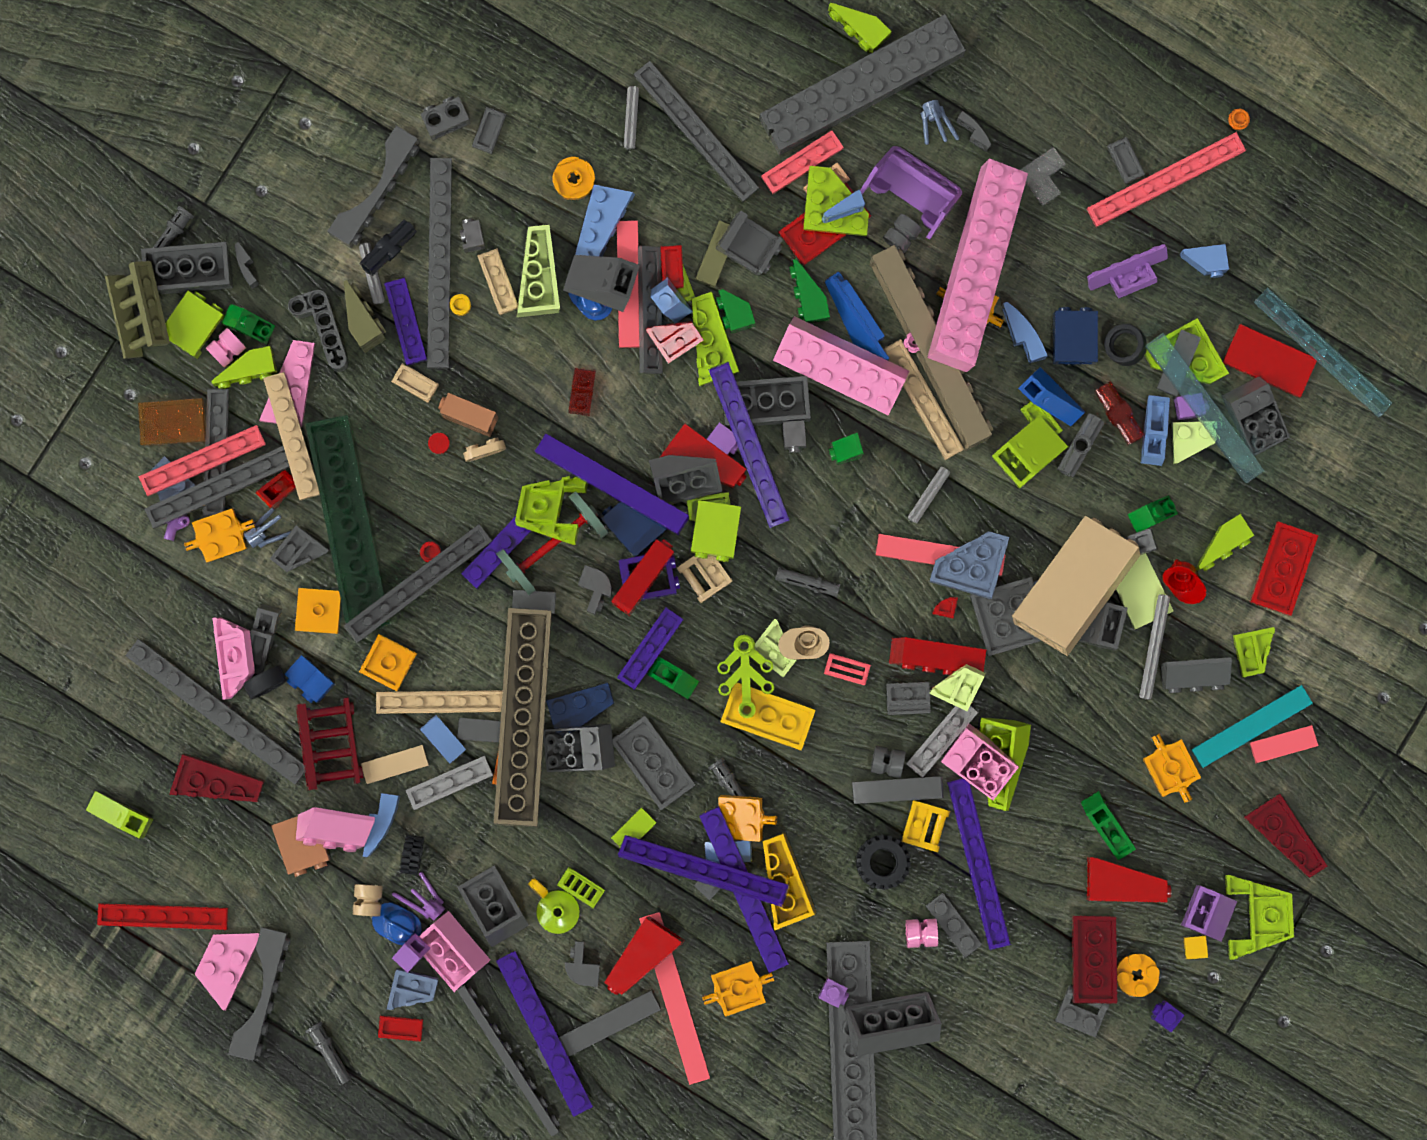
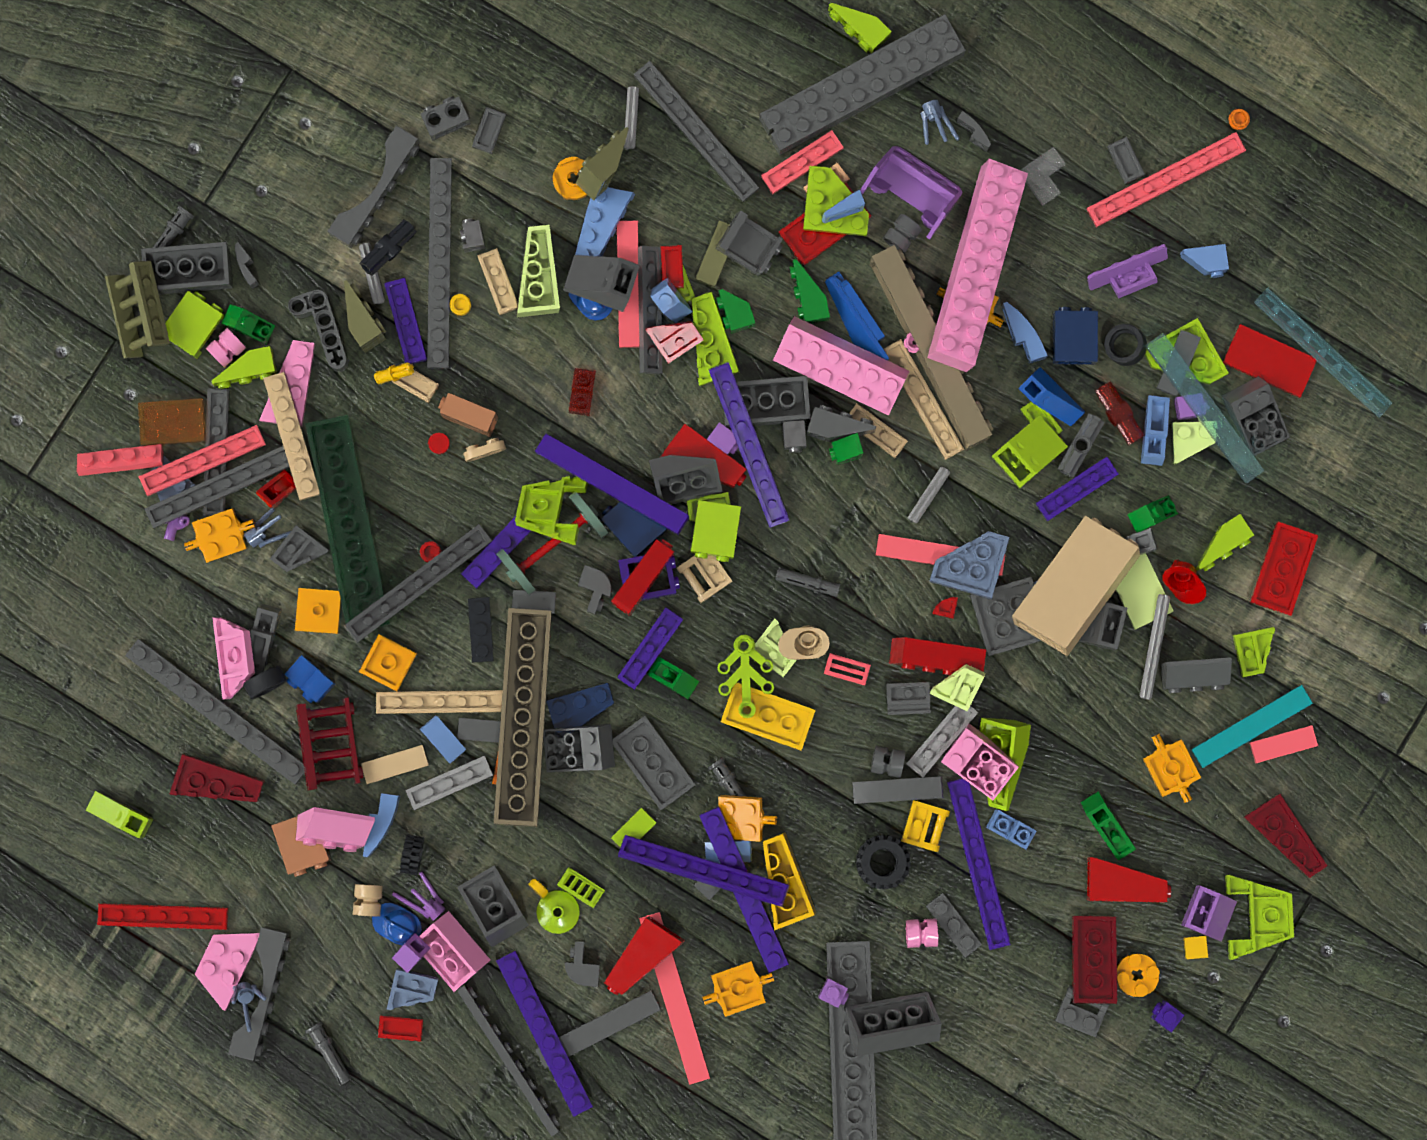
(120, 460): none -> coral plate
(245, 993): none -> sand blue plant
(393, 373): none -> yellow axle
(480, 630): none -> black plate
(599, 171): none -> olive slope
(832, 426): none -> dark grey slope
(884, 436): none -> tan tile
(1011, 829): none -> medium blue slope
(1077, 489): none -> dark purple plate

